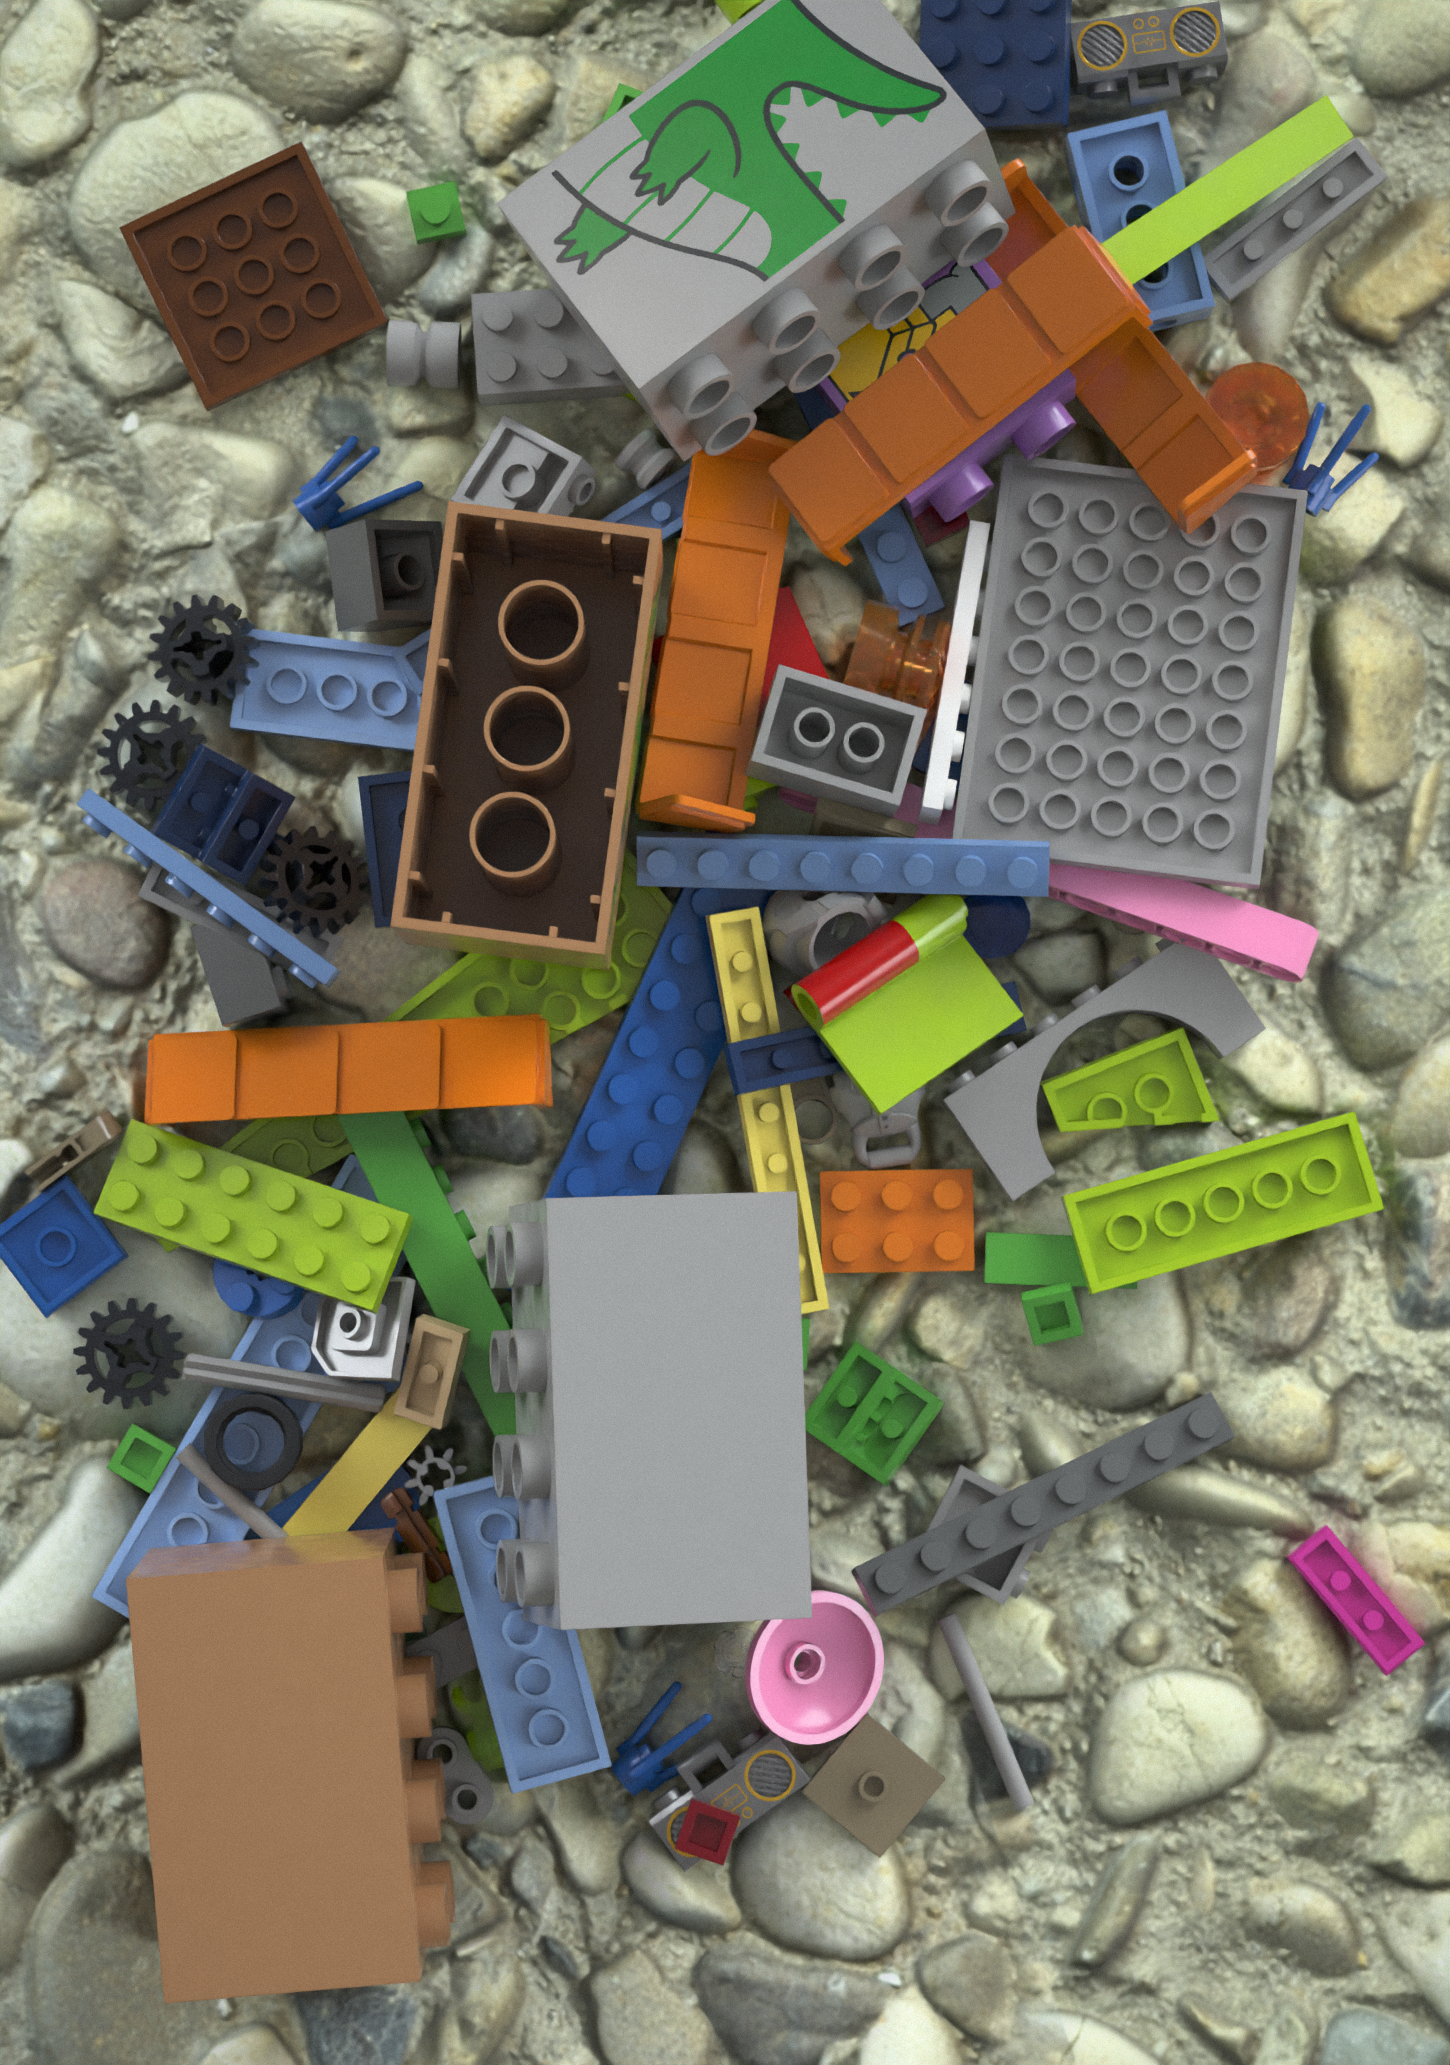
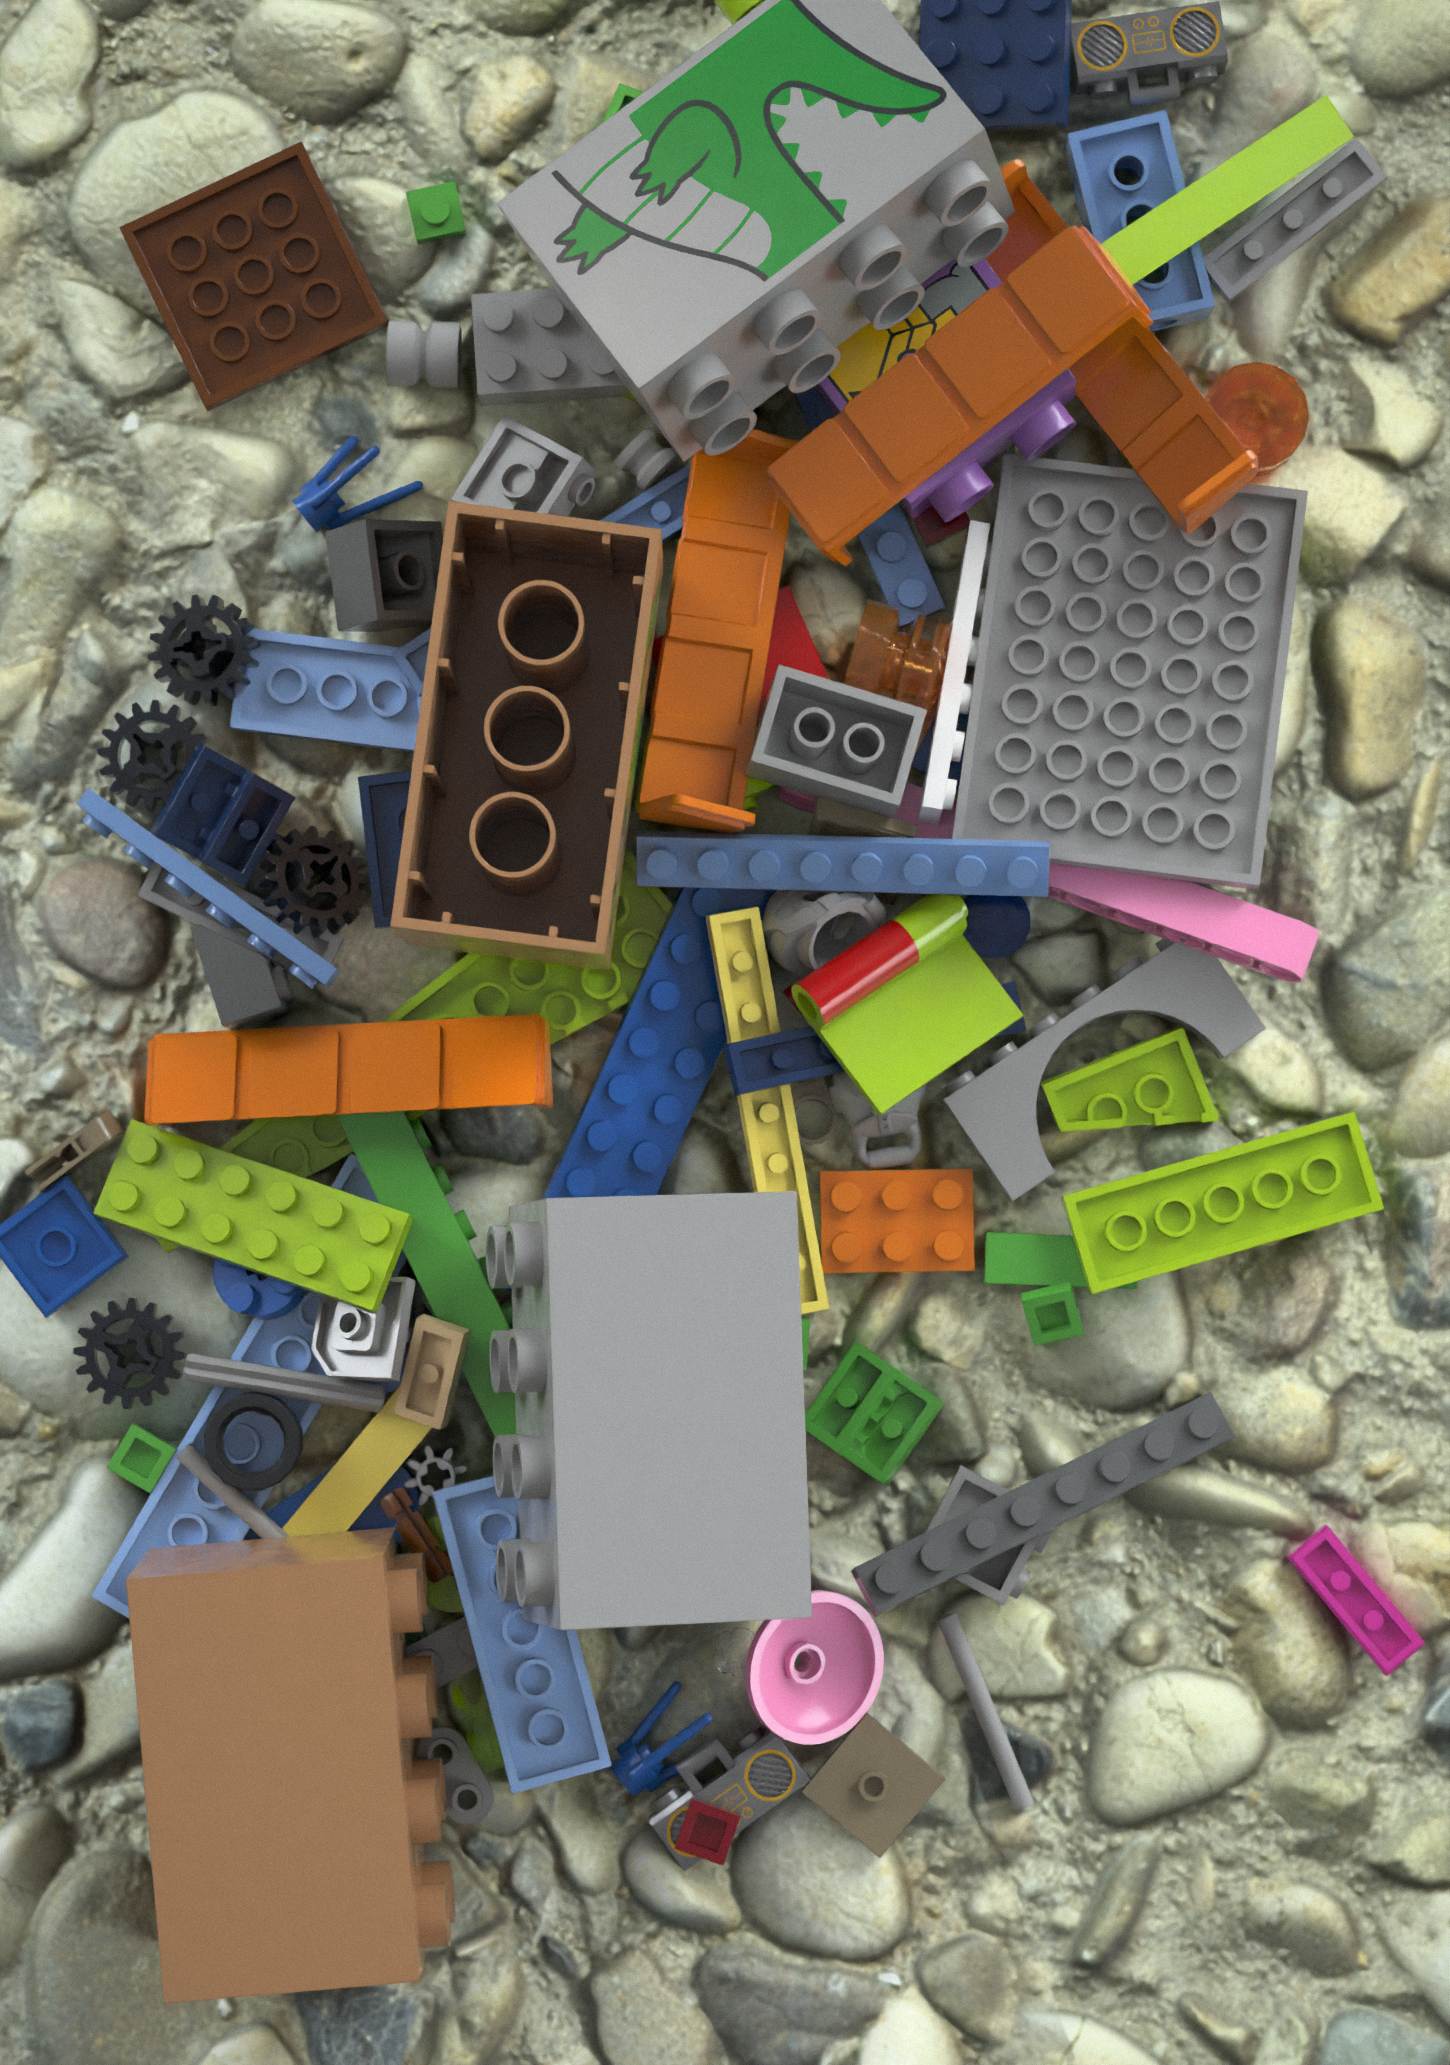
(1317, 479): blue plant -> none

